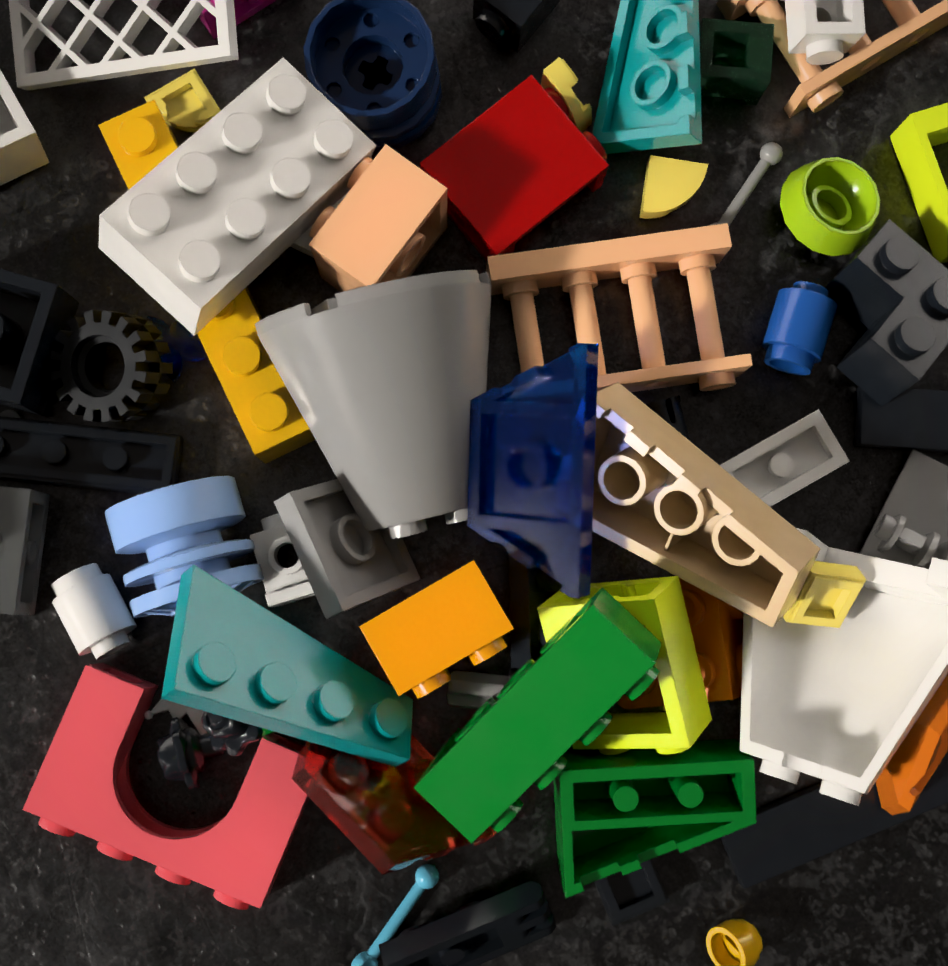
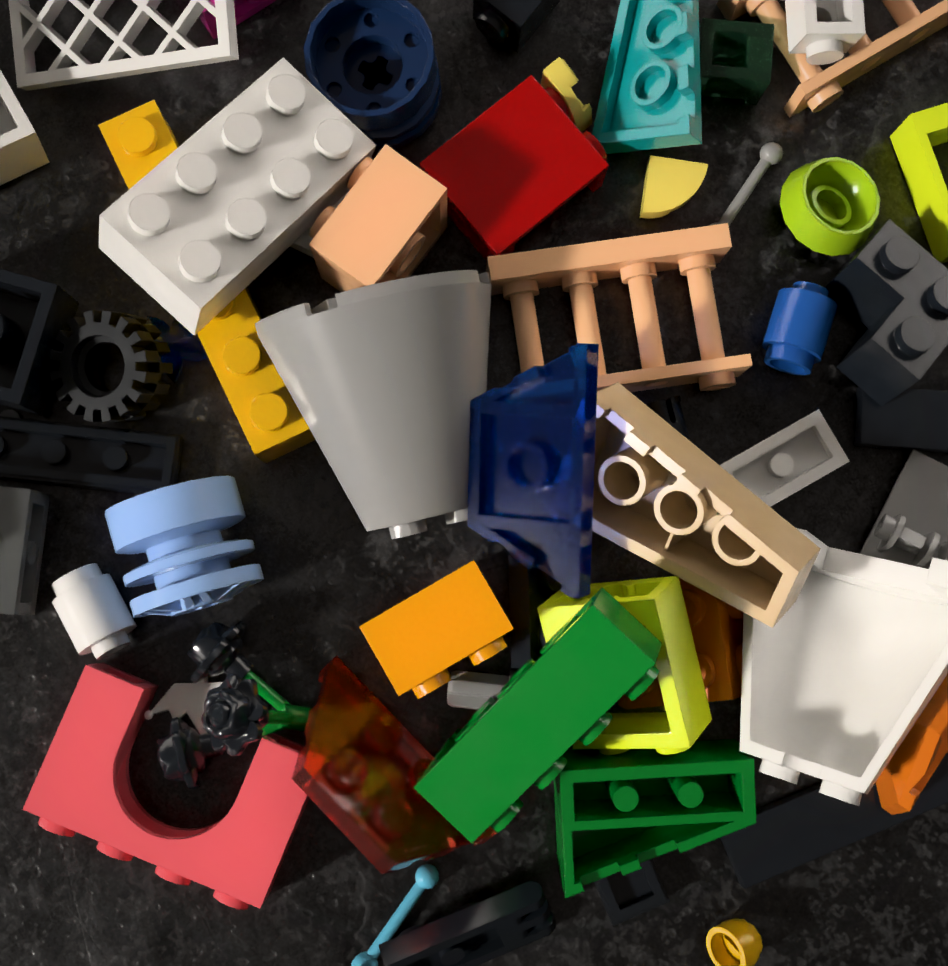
(185, 102): light yellow tile -> none
(269, 674): teal wing -> none
(280, 583): white brick -> none
(338, 553): light grey plate -> none
(826, 595): light yellow tile -> none

